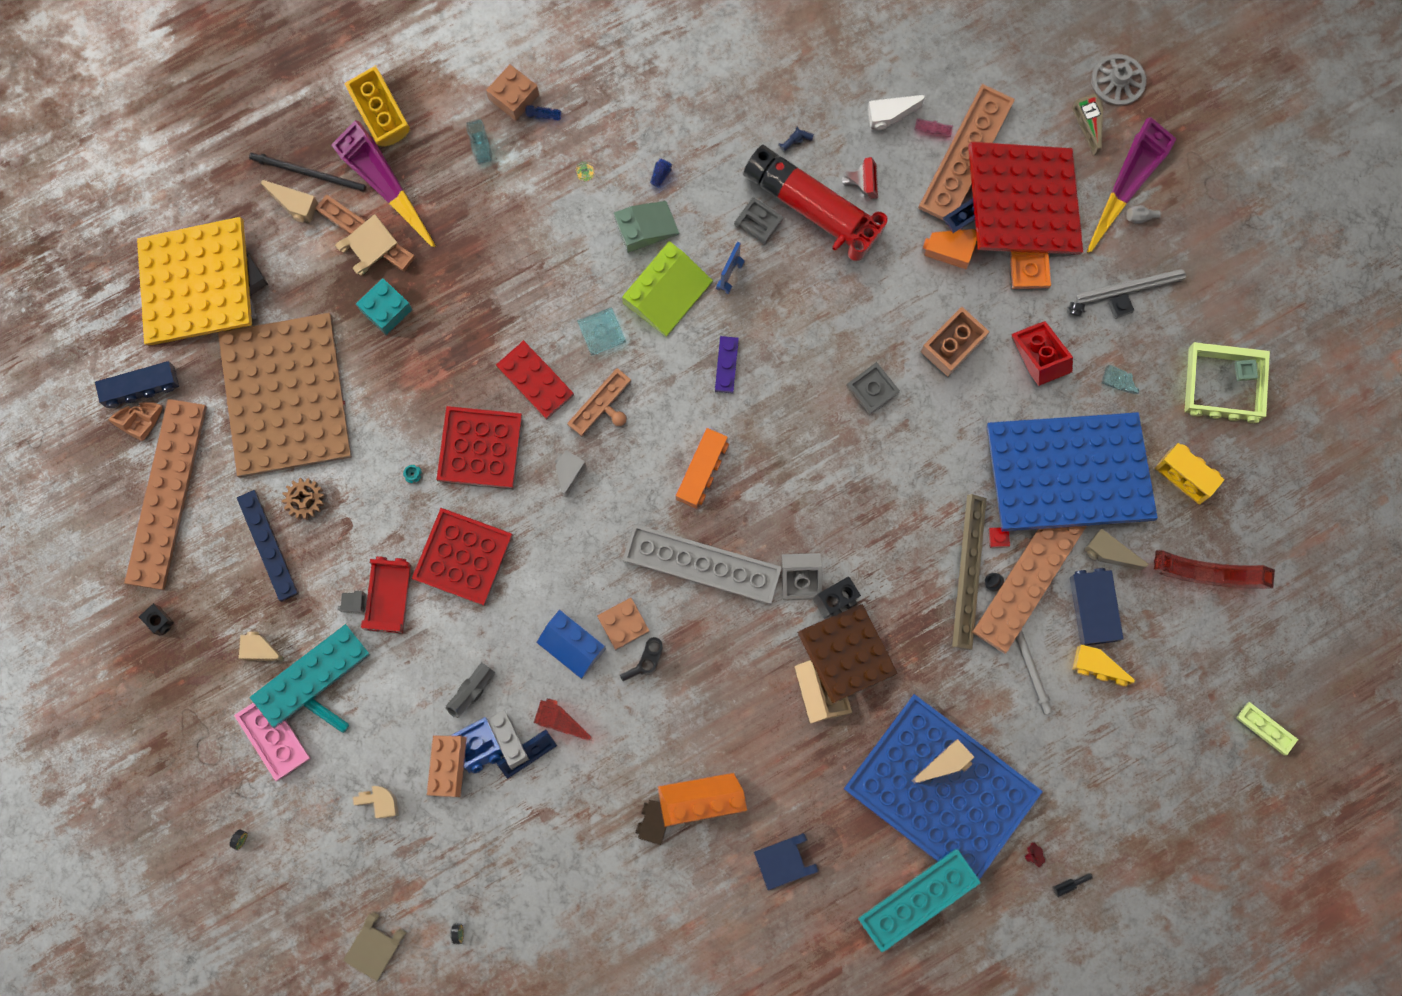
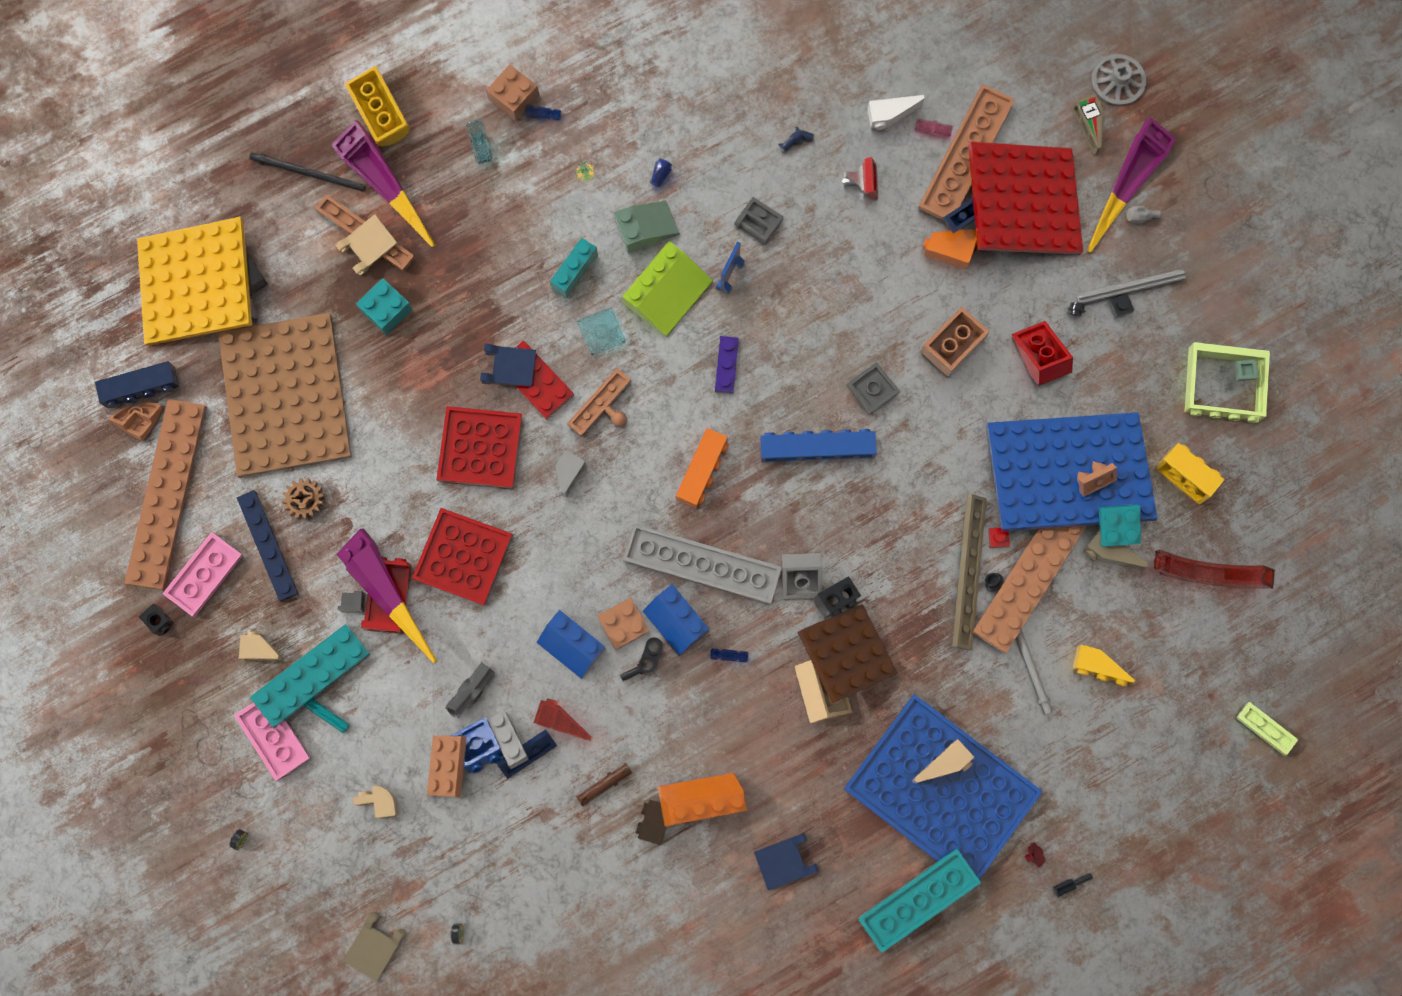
(202, 574): none -> bright pink plate
(296, 203): tan slope -> none
(369, 570): none -> magenta plate
(407, 473): teal plate -> none
(511, 366): none -> dark blue flag
(574, 267): none -> teal brick
(604, 784): none -> reddish brown pin
(675, 620): none -> blue slope
(729, 655): none -> clear blue axle
(816, 202): red piece -> none
(818, 445): none -> blue brick
(1030, 270): orange plate -> none
(1096, 607): dark blue brick -> none
(1101, 477): none -> nougat tile
(1119, 380): clear light blue slope -> none
(1120, 525): none -> teal plate

